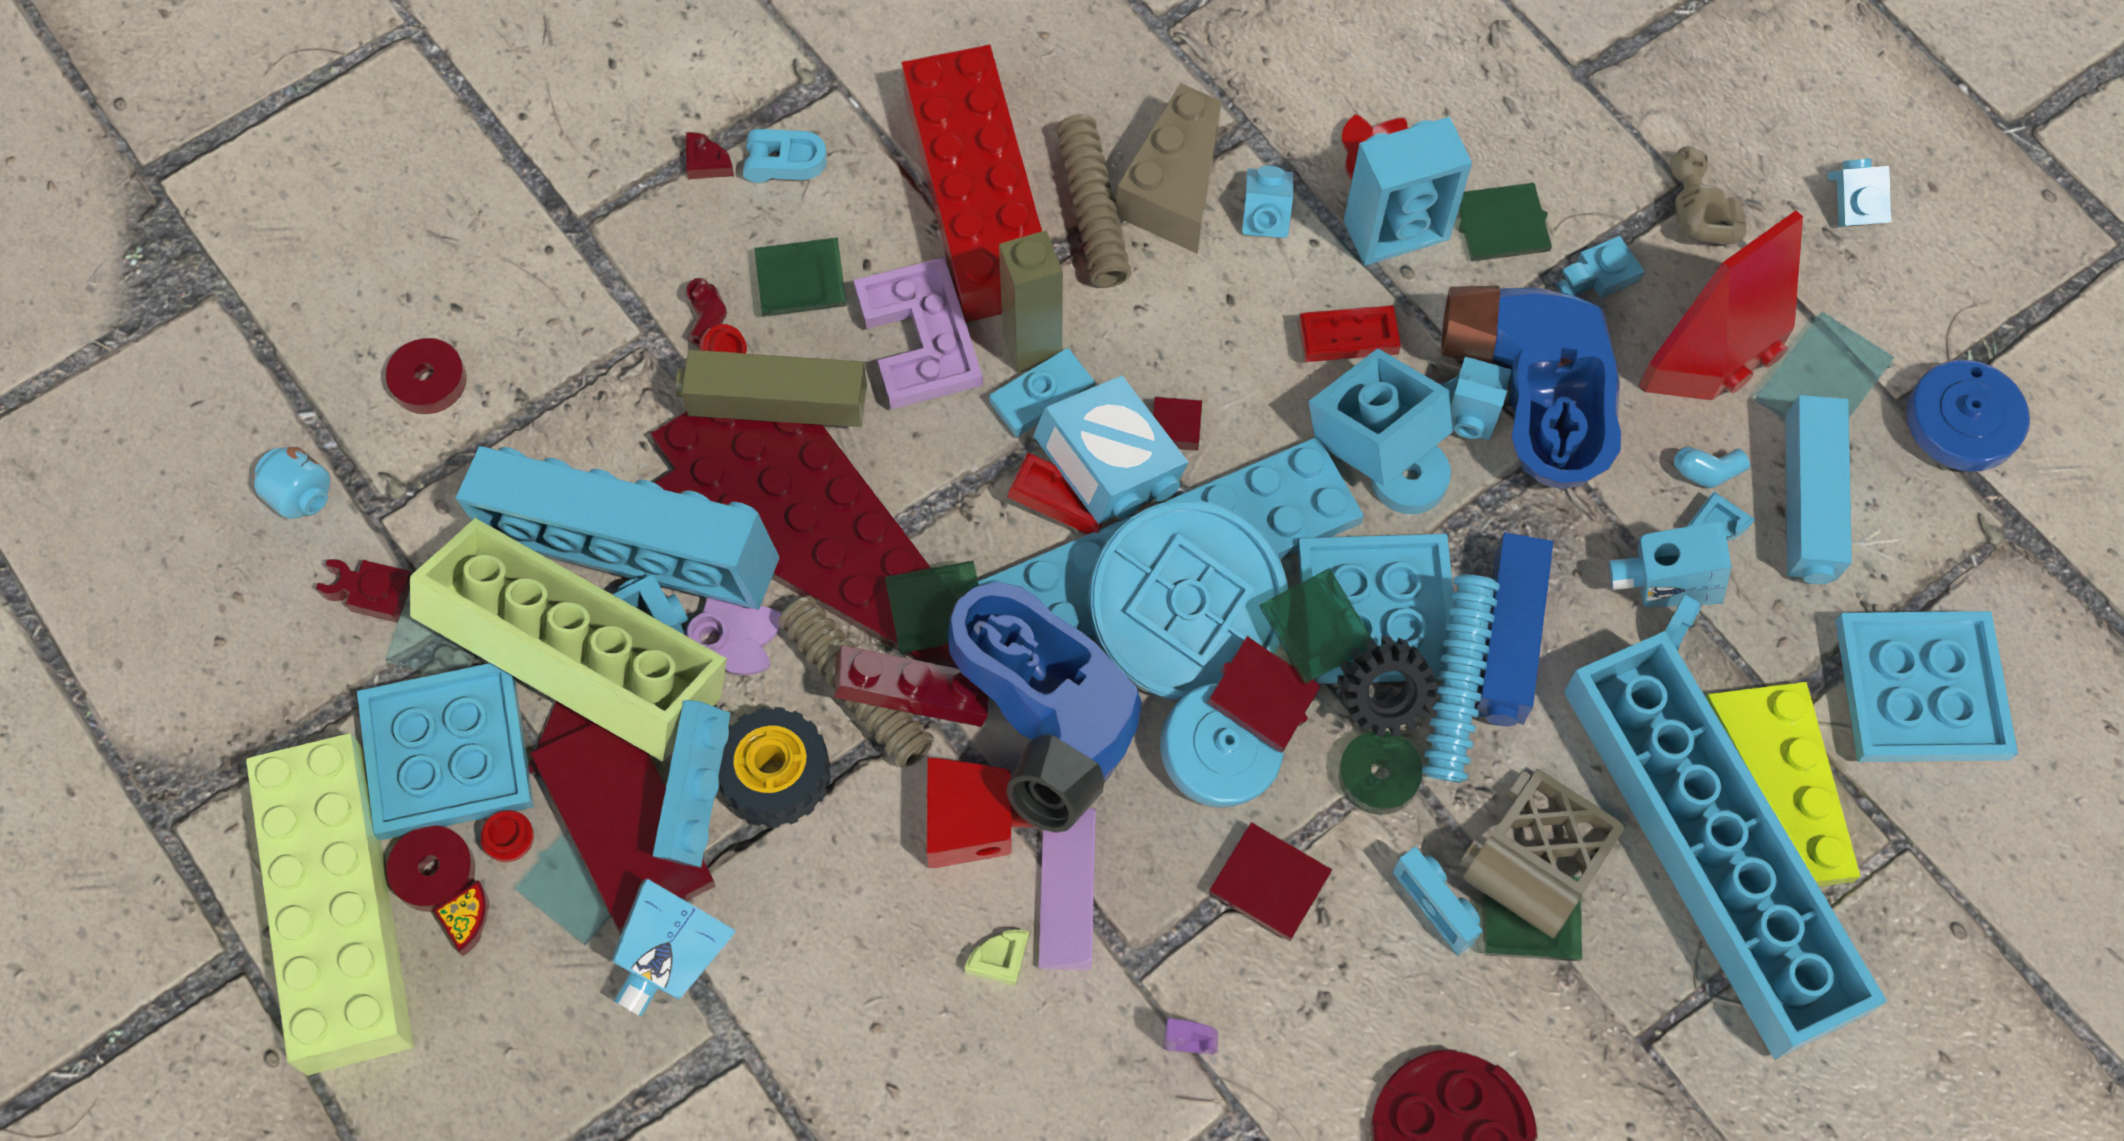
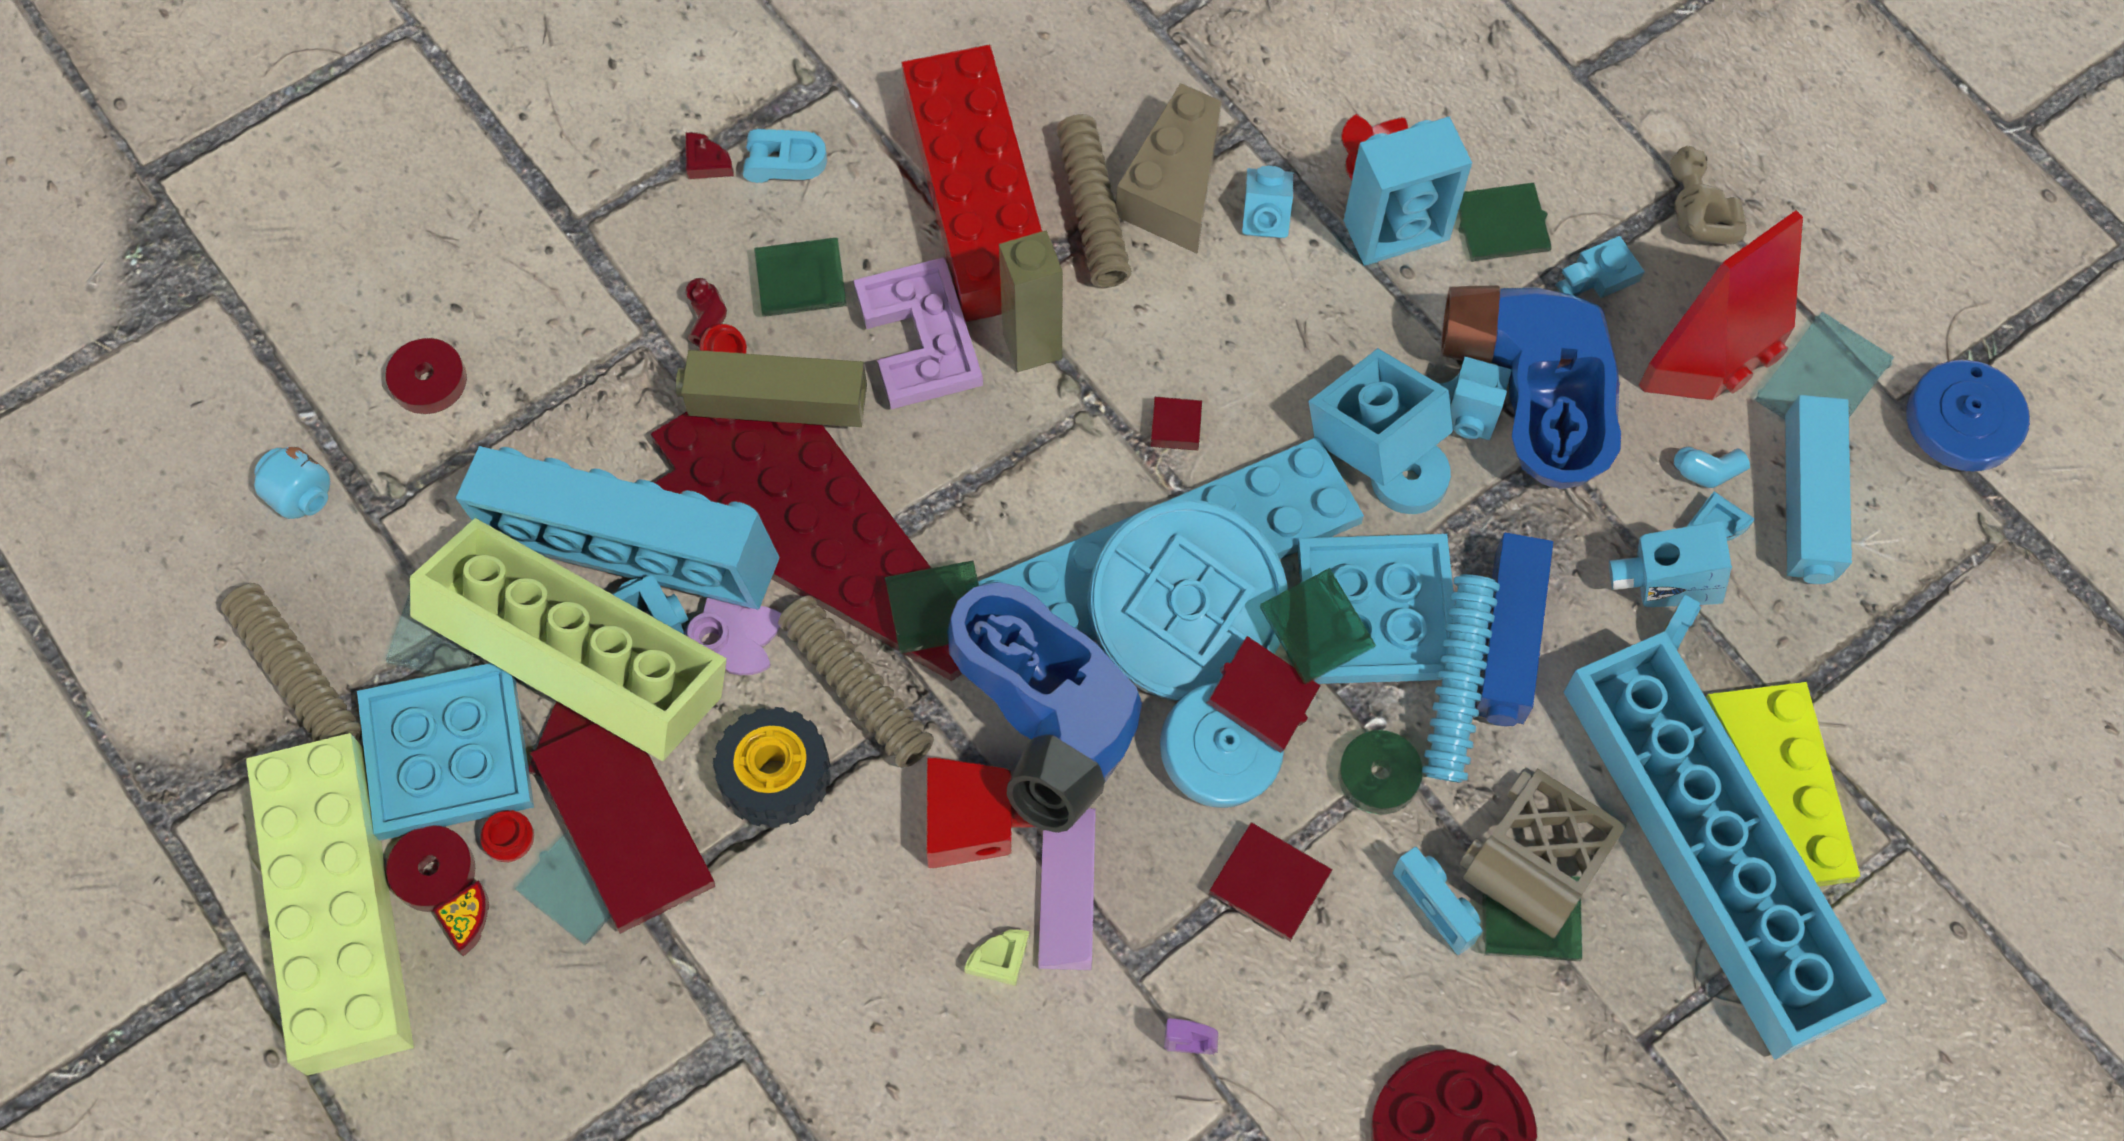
(288, 664): none -> dark tan piece
(372, 591): dark red plate -> none
(664, 946): medium azure torso -> none
(692, 784): medium azure plate -> none
(908, 686): dark red plate -> none
(1025, 398): medium azure plate -> none
(1046, 491): red plate -> none
(1110, 449): medium azure brick -> none
(1348, 333): red plate -> none
(1401, 708): black tyre -> none
(1862, 193): bracket -> none
(1925, 687): medium azure plate -> none

